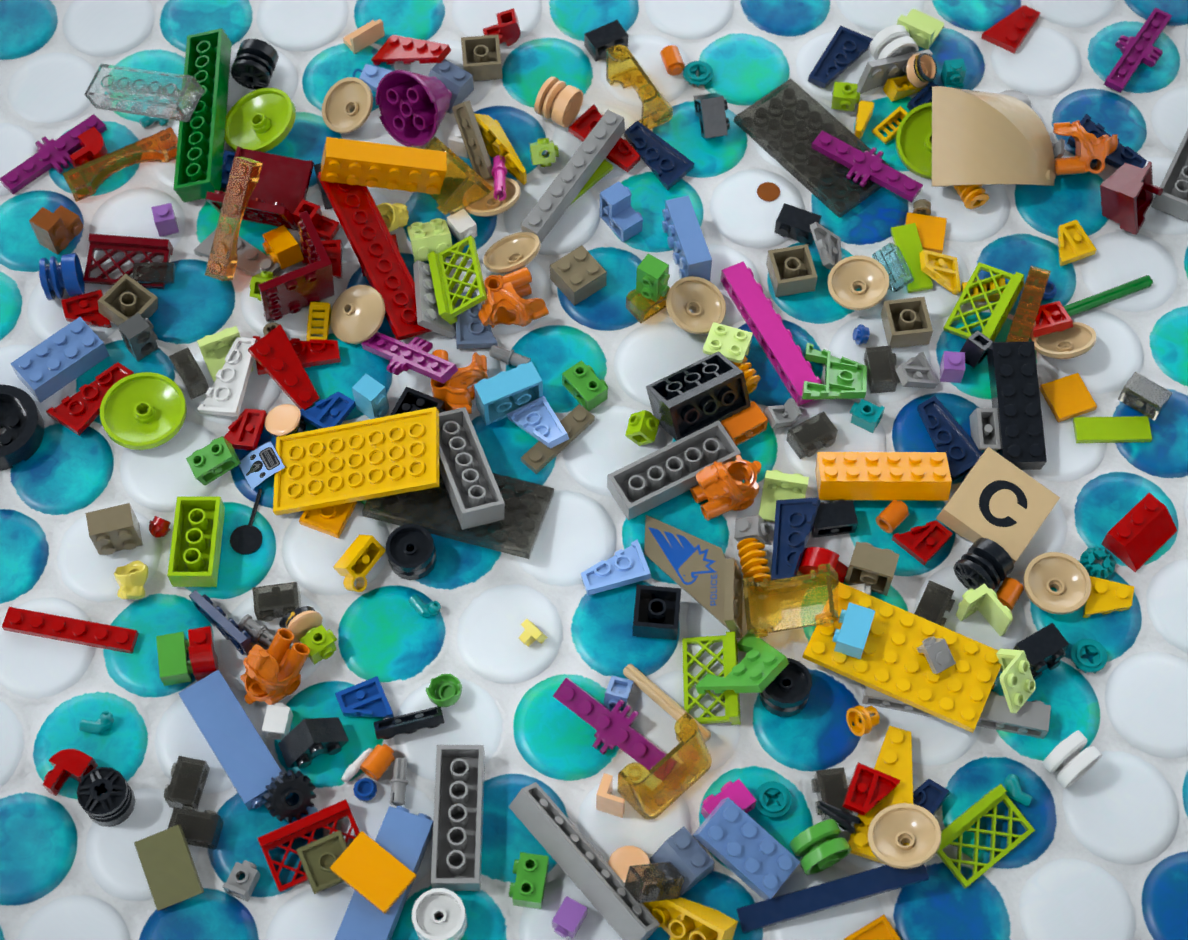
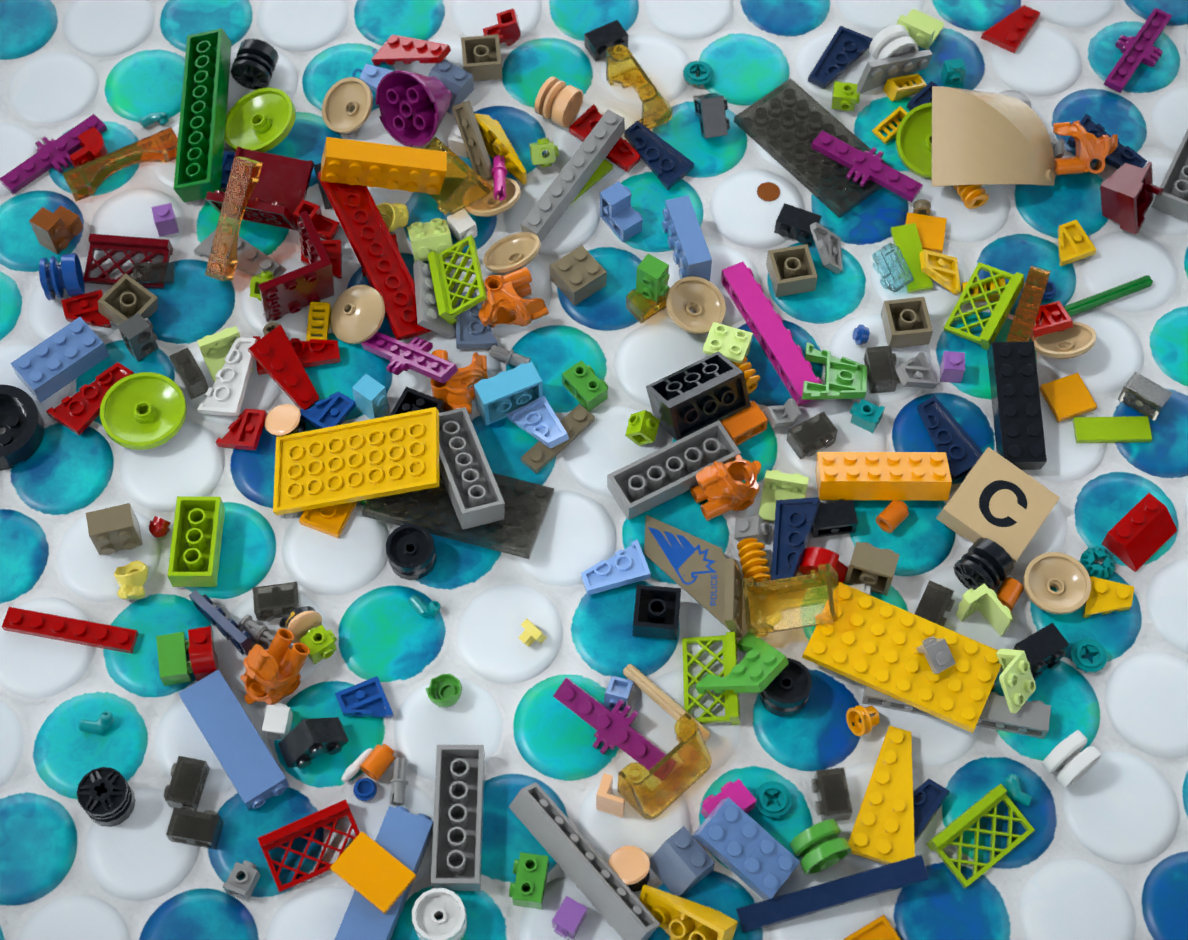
(67, 764): red brick -> none
(144, 92): clear brick -> none
(168, 867): olive tile -> none
(213, 460): bright green brick -> none
(247, 538): black piece -> none
(261, 464): sticker -> none
(282, 247): light orange brick -> none
(297, 803): black gear -> none
(319, 857): olive tile -> none
(358, 561): yellow hinge -> none
(364, 36): light nougat panel -> none
(408, 723): black plate -> none
(654, 882): clear smoke brick -> none
(672, 60): orange brick -> none
(841, 817): black piece -> none
(854, 274): tan dish -> none
(854, 630): medium azure brick -> none
(863, 116): yellow slope -> none
(867, 789): red wing -> none
(902, 825): tan dish -> none
(921, 69): light nougat piece -> none
(923, 541): red wing -> none
(976, 348): black brick -> none
(985, 428): light grey slope -> none

